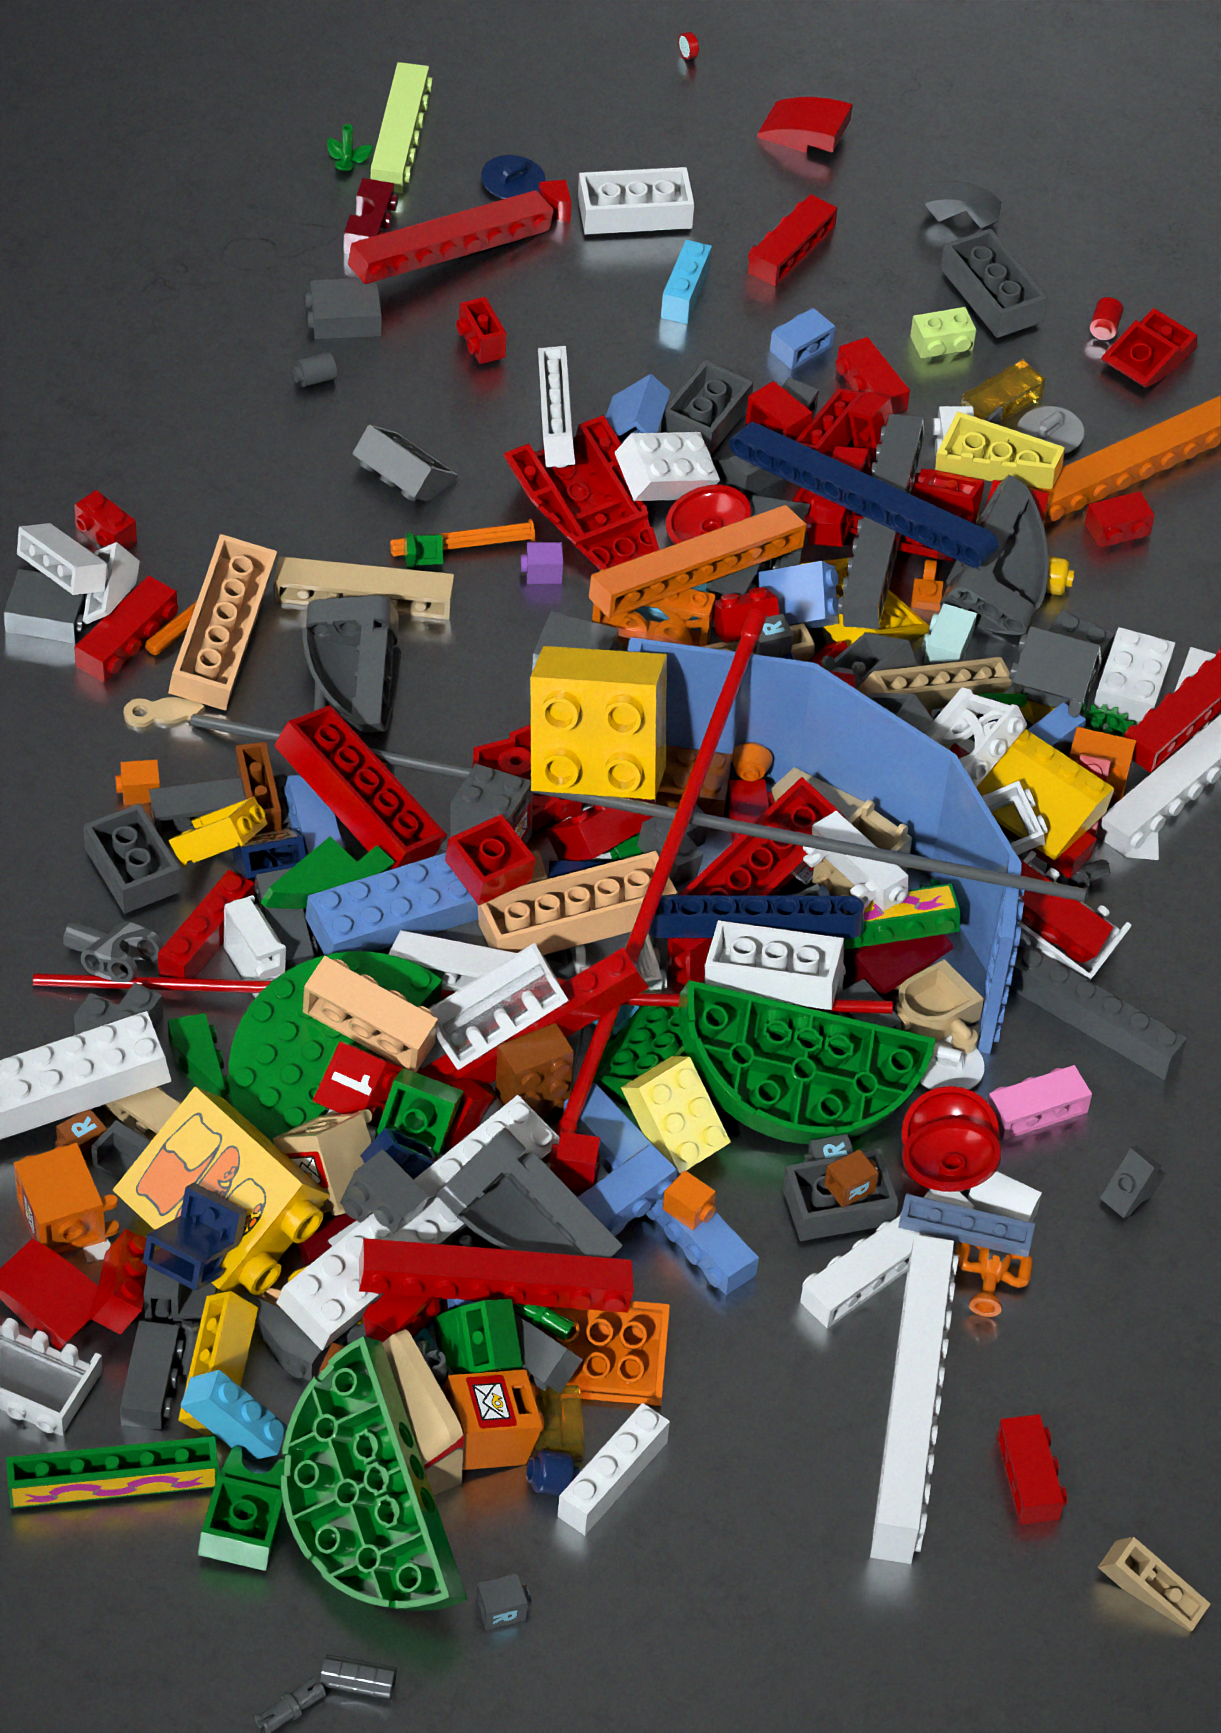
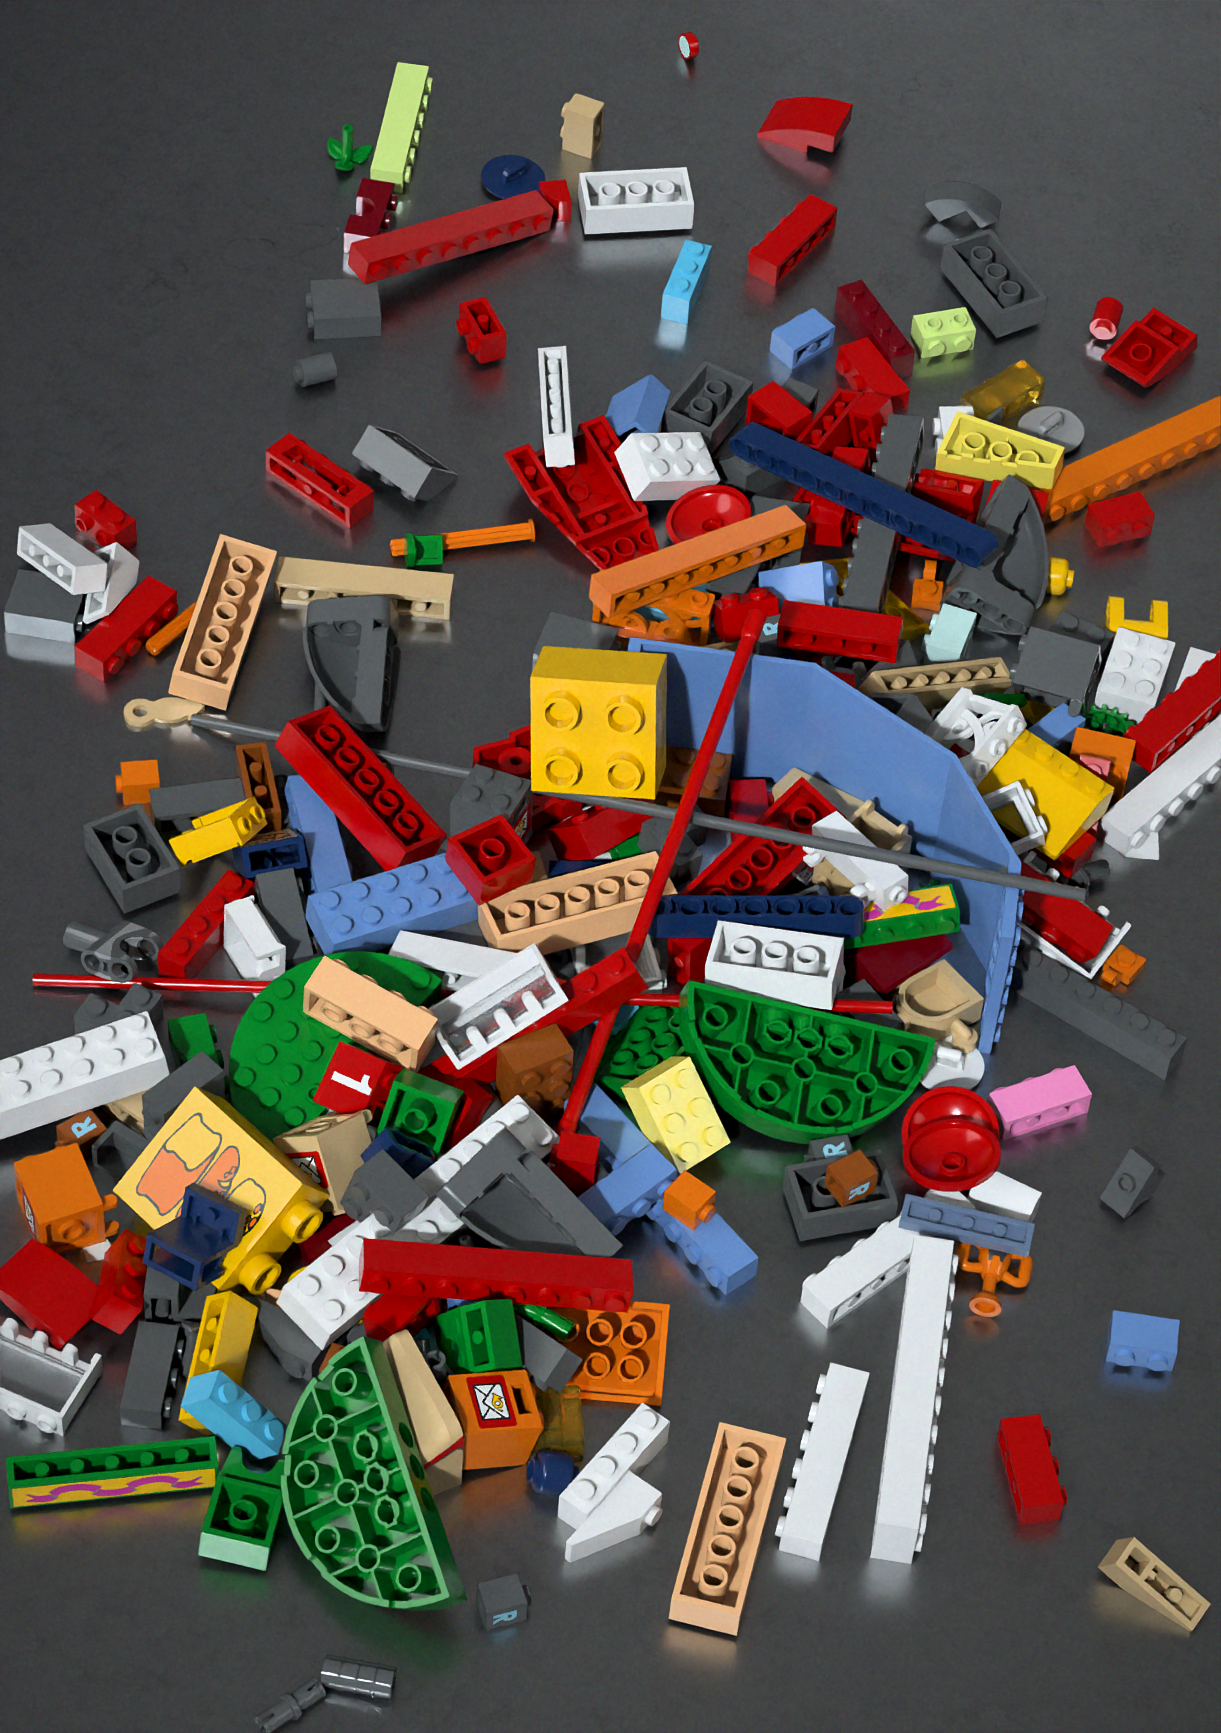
(168, 1094): none -> dark grey brick
(319, 480): none -> red brick
(322, 870): green slope -> none
(543, 563): medium lavender brick -> none
(582, 125): none -> tan brick
(617, 1518): none -> white slope
(727, 1529): none -> light nougat brick
(751, 760): orange cone -> none
(823, 1461): none -> white brick
(839, 631): none -> red brick
(866, 317): none -> dark red brick
(1121, 966): none -> orange plate
(1142, 1340): none -> medium blue brick
(1156, 626): none -> yellow connector

